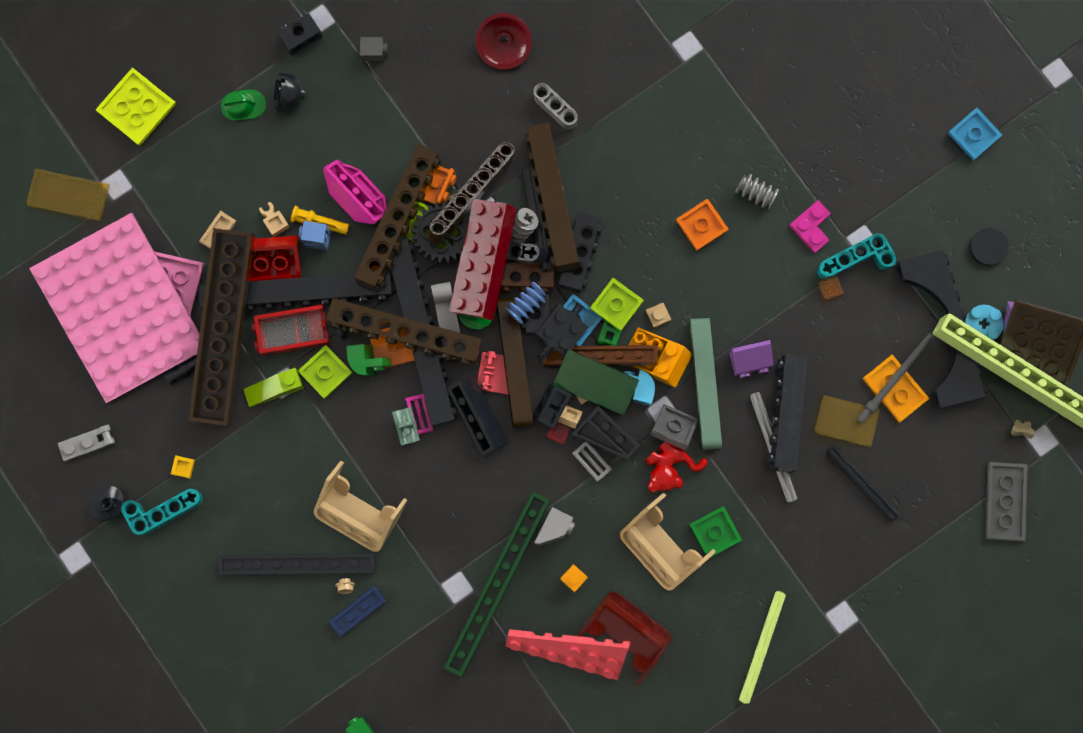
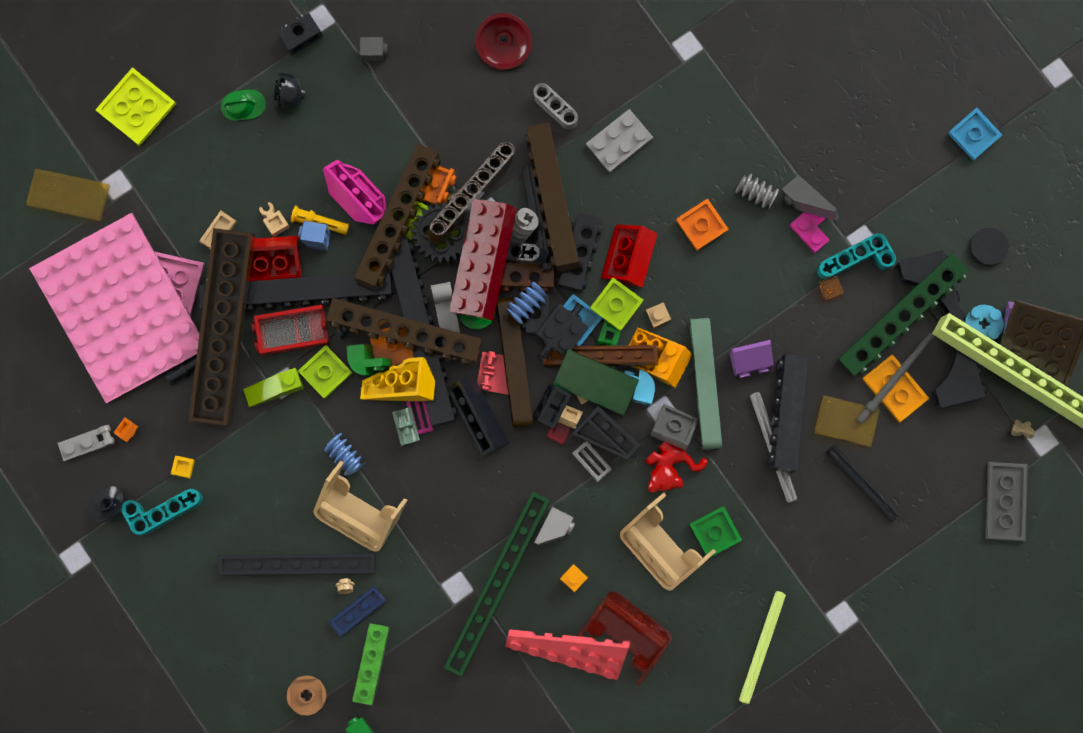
(126, 429): none -> orange plate
(300, 704): none -> medium nougat plate
(339, 450): none -> medium blue piece
(371, 664): none -> bright green piece
(403, 382): none -> yellow wedge
(619, 141): none -> light grey plate
(629, 255): none -> red slope
(807, 199): none -> dark grey slope
(950, 264): none -> dark green brick

